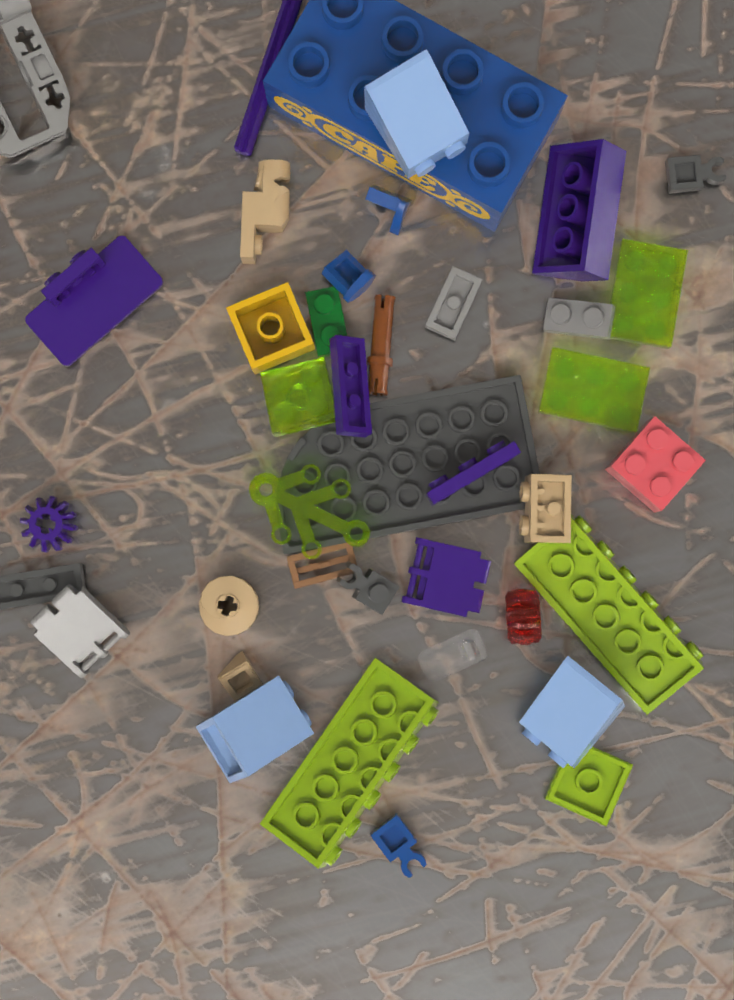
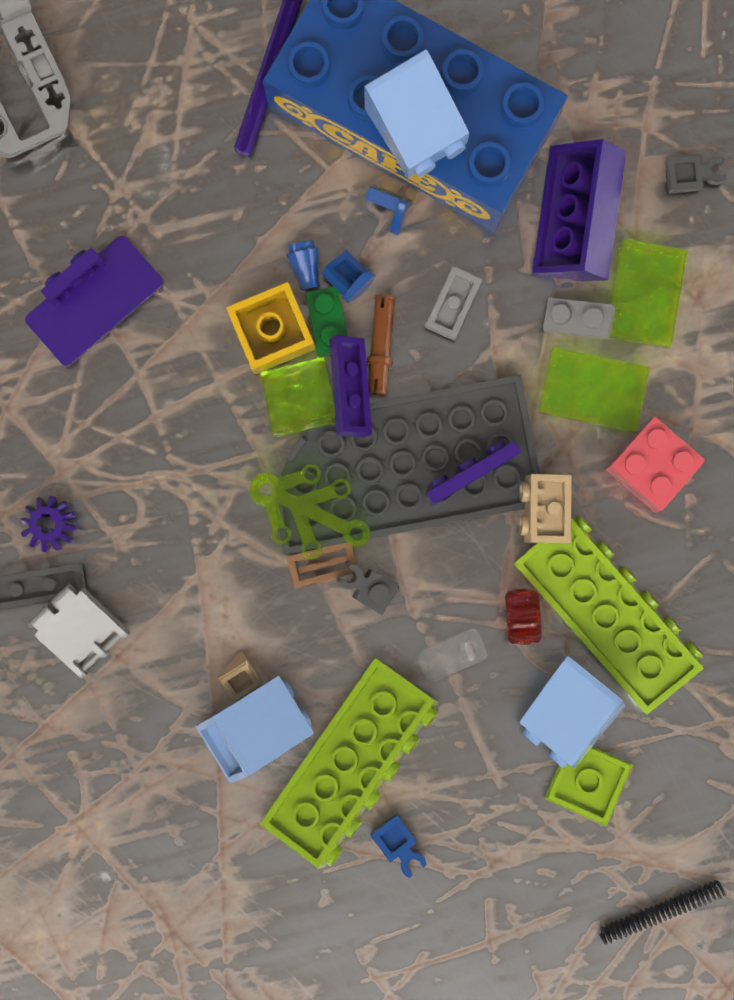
(237, 620): tan piece -> none
(265, 209): tan plate -> none
(304, 262): none -> blue cone
(447, 578): dark purple plate -> none
(612, 928): none -> black piece

